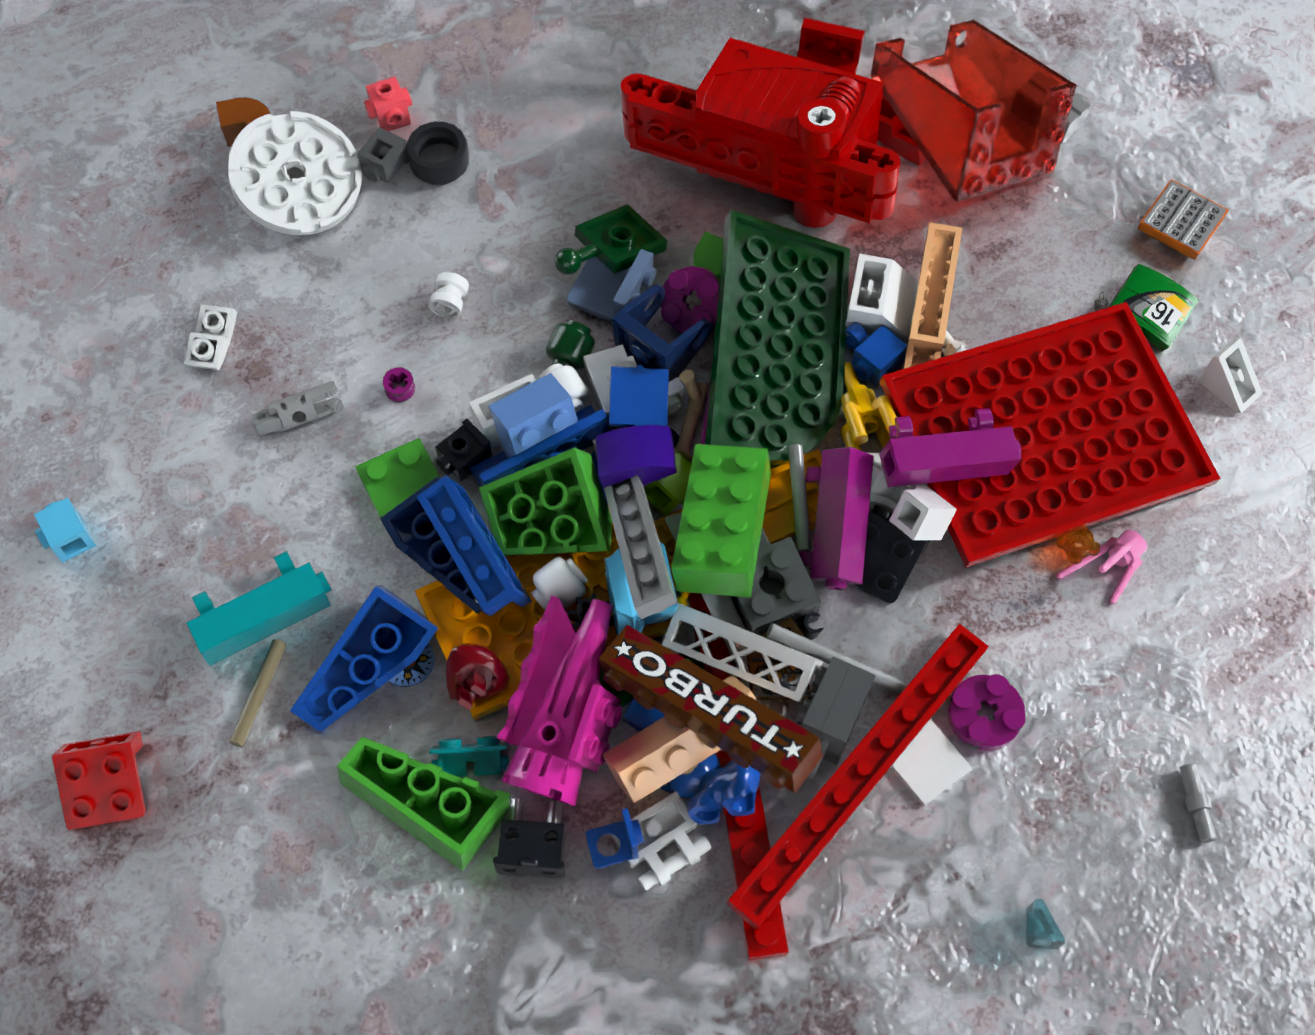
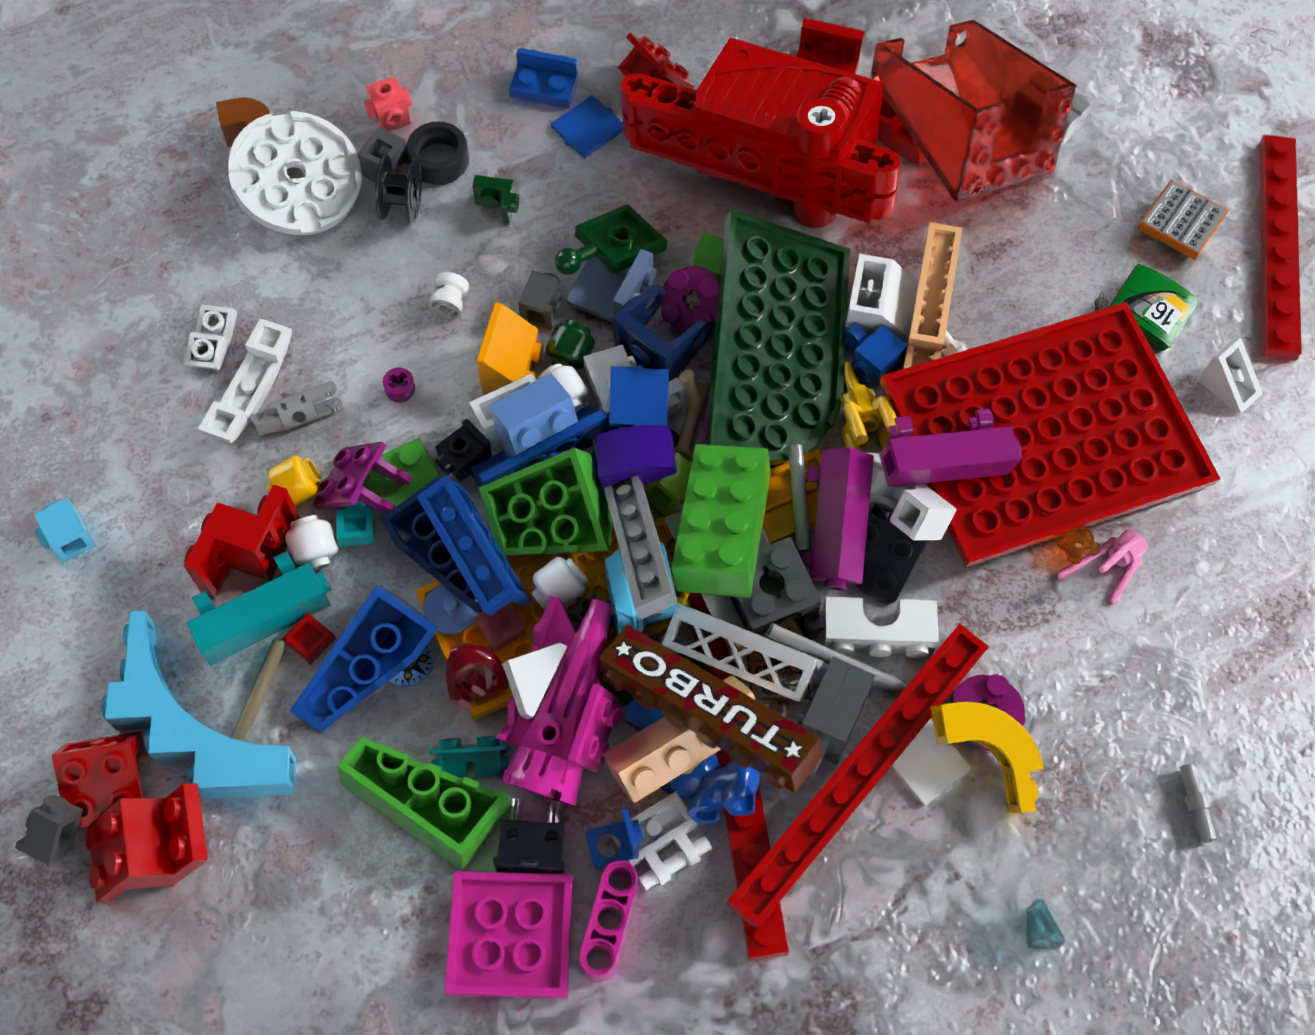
(50, 829): none -> dark grey brick
(146, 843): none -> red bracket
(221, 764): none -> medium azure arch
(240, 541): none -> red bracket
(250, 384): none -> white slope
(297, 476): none -> yellow head
(309, 638): none -> red tile
(311, 542): none -> white head
(346, 478): none -> magenta plate
(355, 525): none -> teal plate
(398, 188): none -> black piece
(447, 611): none -> medium blue piece
(498, 193): none -> dark green bracket
(500, 627): none -> clear pink plate
(507, 349): none -> light orange slope
(510, 935): none -> dark pink plate
(531, 676): none -> white slope
(540, 299): none -> dark grey brick
(544, 78): none -> blue bracket
(588, 126): none -> blue piece
(613, 902): none -> dark pink beam
(653, 61): none -> red bracket
(850, 631): none -> white arch
(1002, 737): none -> yellow arch
(1280, 248): none -> red plate

